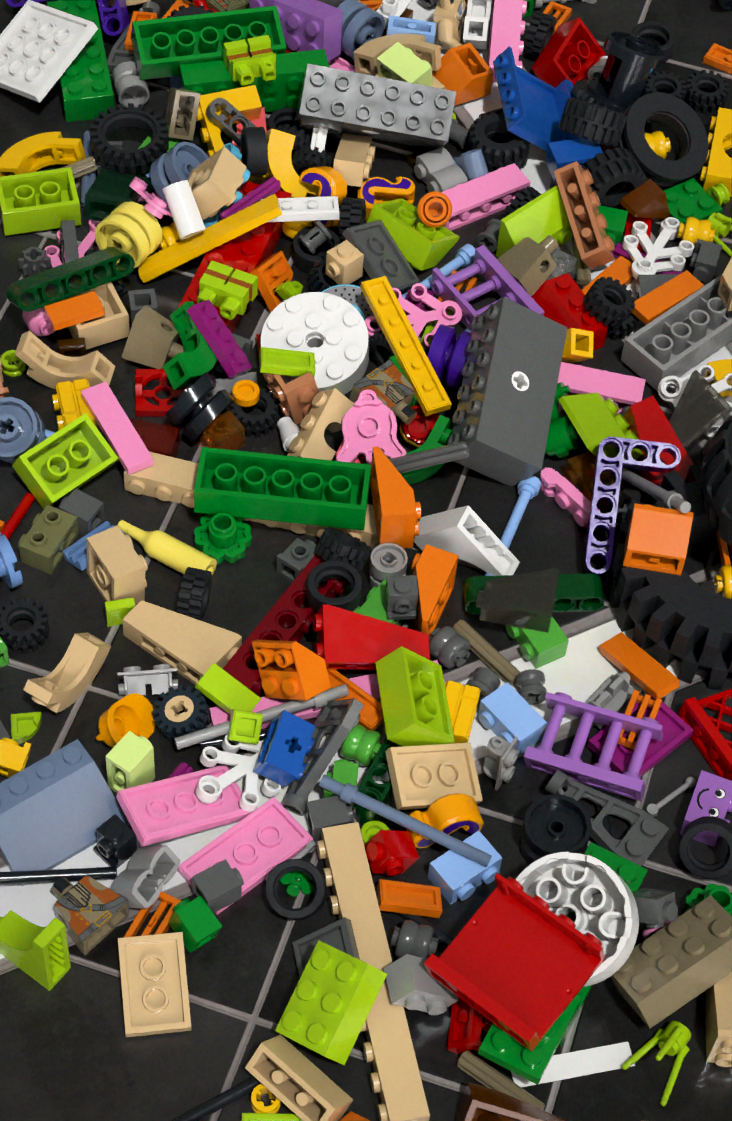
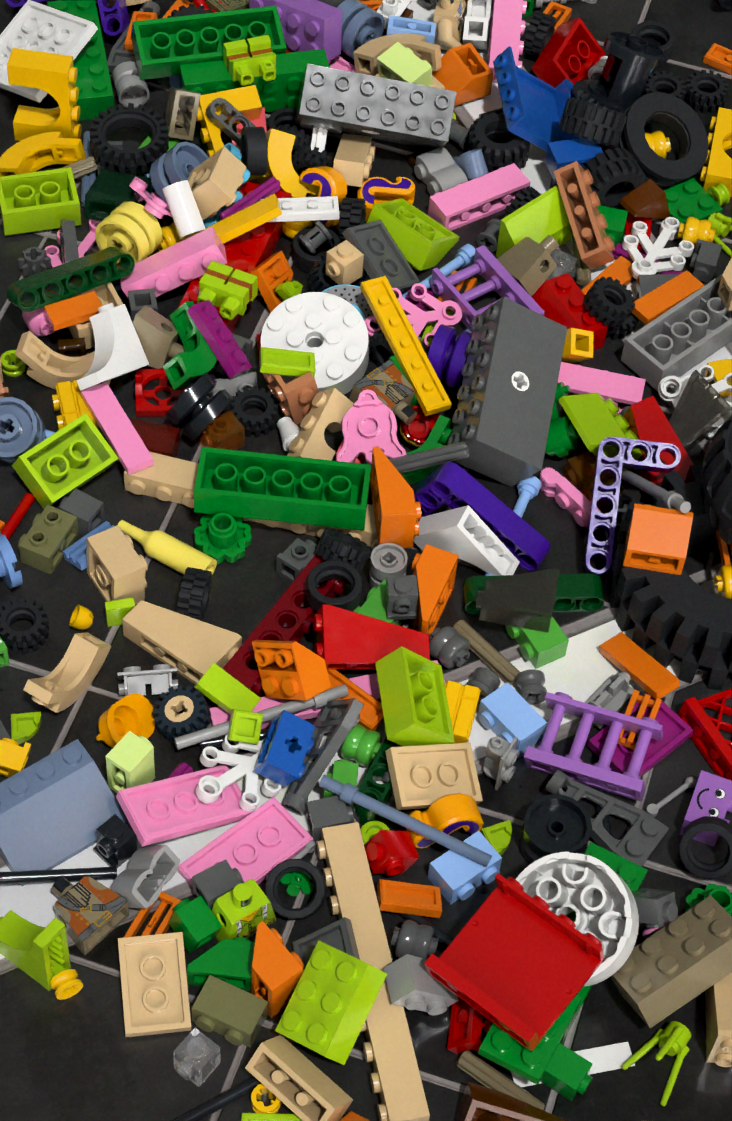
(55, 76): none -> yellow arch
(66, 984): none -> yellow bush
(81, 618): none -> yellow hinge
(116, 346): none -> white arch
(176, 264): none -> bright pink brick
(196, 1057): none -> clear brick
(227, 961): none -> green slope
(229, 1012): none -> olive brick
(242, 911): none -> lime torso
(246, 393): light orange tile -> none
(274, 969): none -> orange slope
(434, 209): orange brick -> none
(458, 488): none -> dark purple beam
(498, 835): none -> lime tile
(567, 1073): none -> green brick

